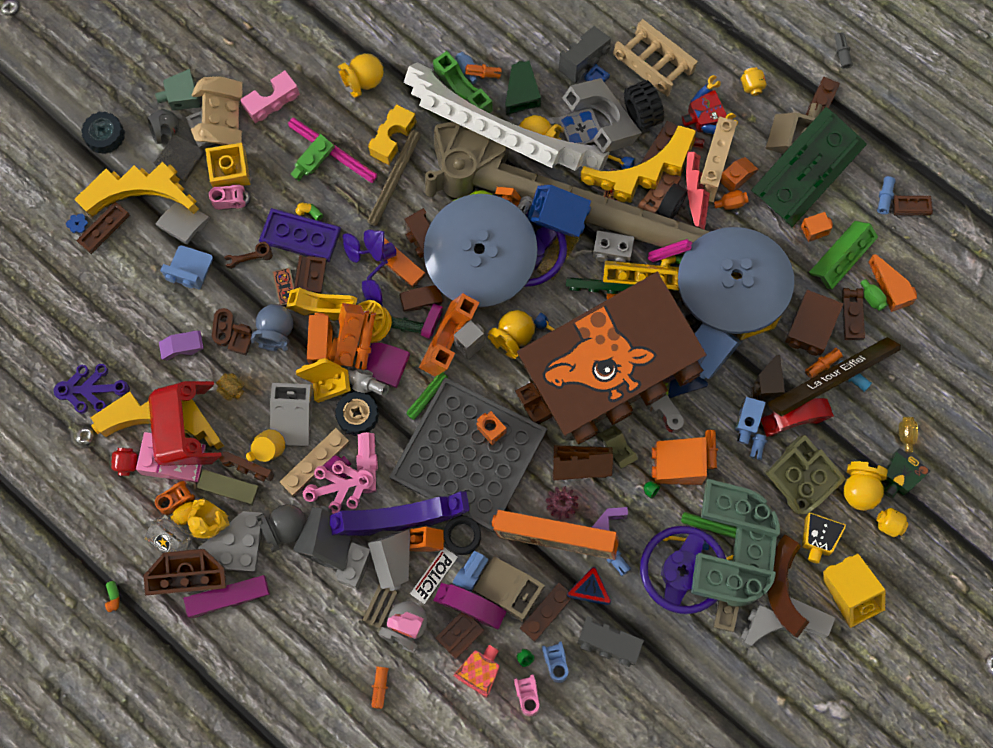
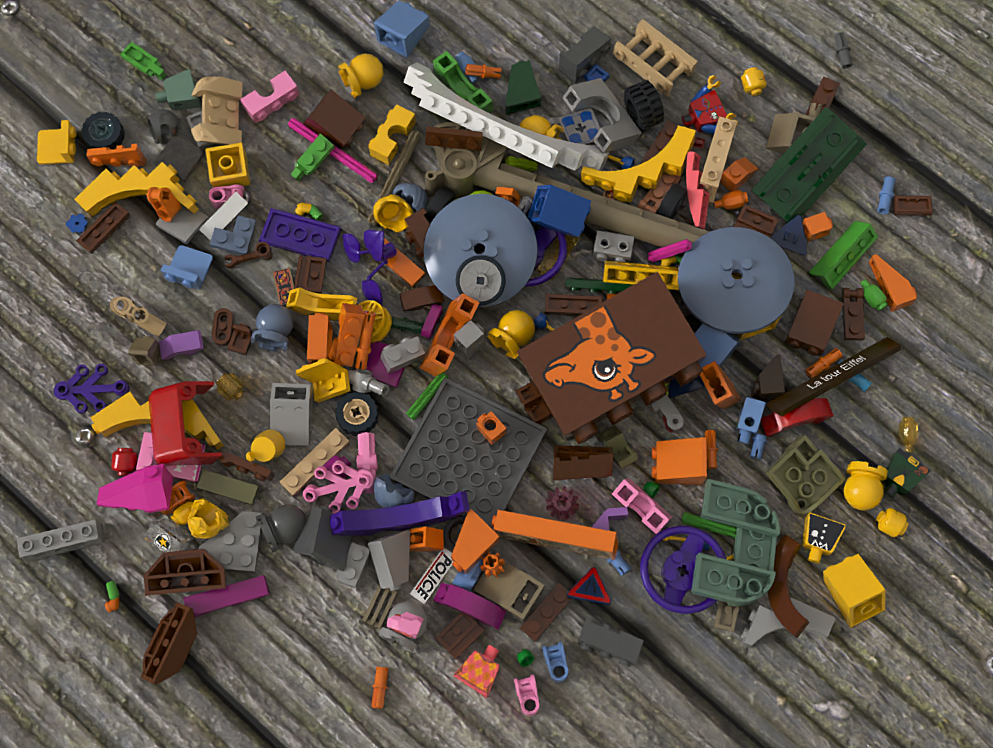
(57, 145): none -> yellow bracket
(60, 540): none -> light grey brick
(117, 157): none -> orange wing
(142, 490): none -> dark pink wedge
(143, 61): none -> bright green hinge
(145, 320): none -> tan connector
(145, 351): none -> dark tan slope
(163, 202): none -> orange piece
(169, 644): none -> reddish brown wedge
(224, 215): none -> white sticker
(235, 241): none -> sand blue plate
(335, 120): none -> reddish brown slope
(391, 212): none -> yellow piece
(391, 494): none -> sand blue piece
(401, 27): none -> medium blue slope
(403, 354): none -> light grey brick
(413, 194): none -> sand blue piece
(439, 201): none -> black tyre
(453, 138): none -> reddish brown plate
(473, 543): none -> orange slope
(483, 267): none -> light grey wheel
(496, 569): none -> orange gear
(521, 163): none -> lime axle
(570, 304): none -> reddish brown plate
(650, 511): none -> bright pink arch
(719, 386): none -> orange slope
(756, 220): none -> reddish brown plate
(792, 236): none -> dark blue piece

